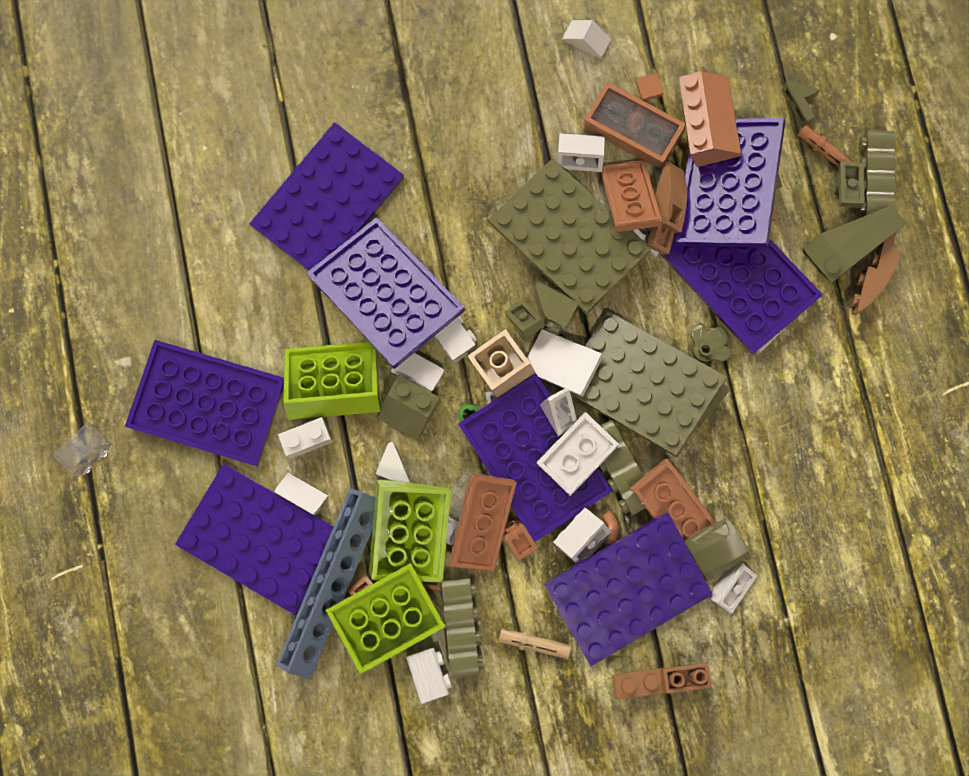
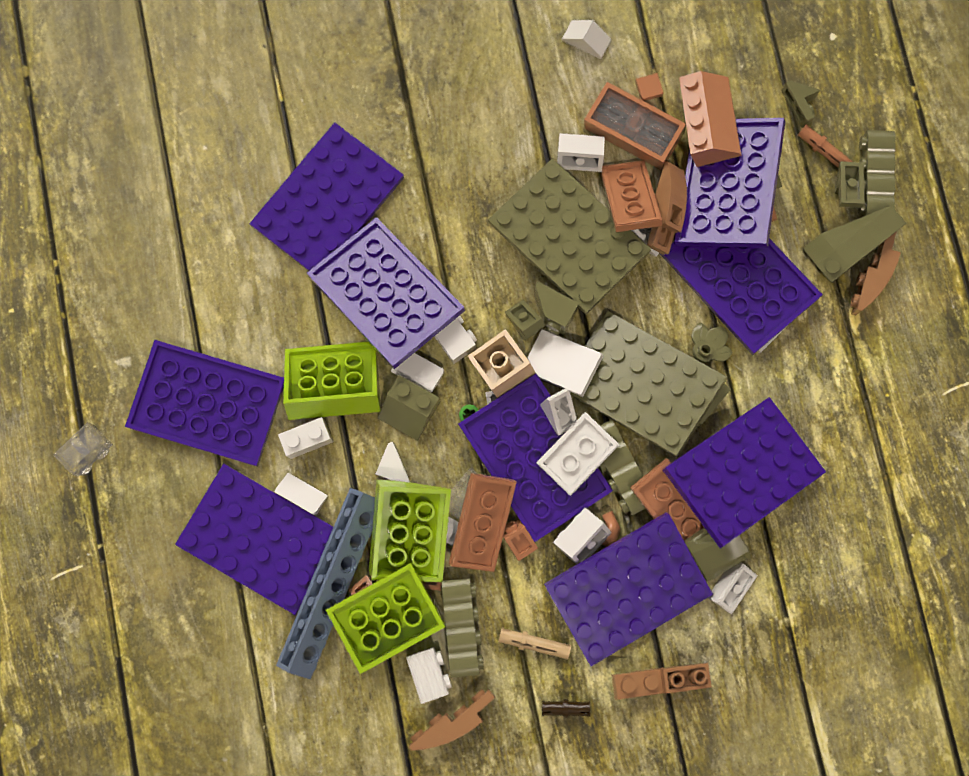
(445, 729): none -> medium nougat slope
(565, 708): none -> dark brown pin
(744, 472): none -> dark purple plate

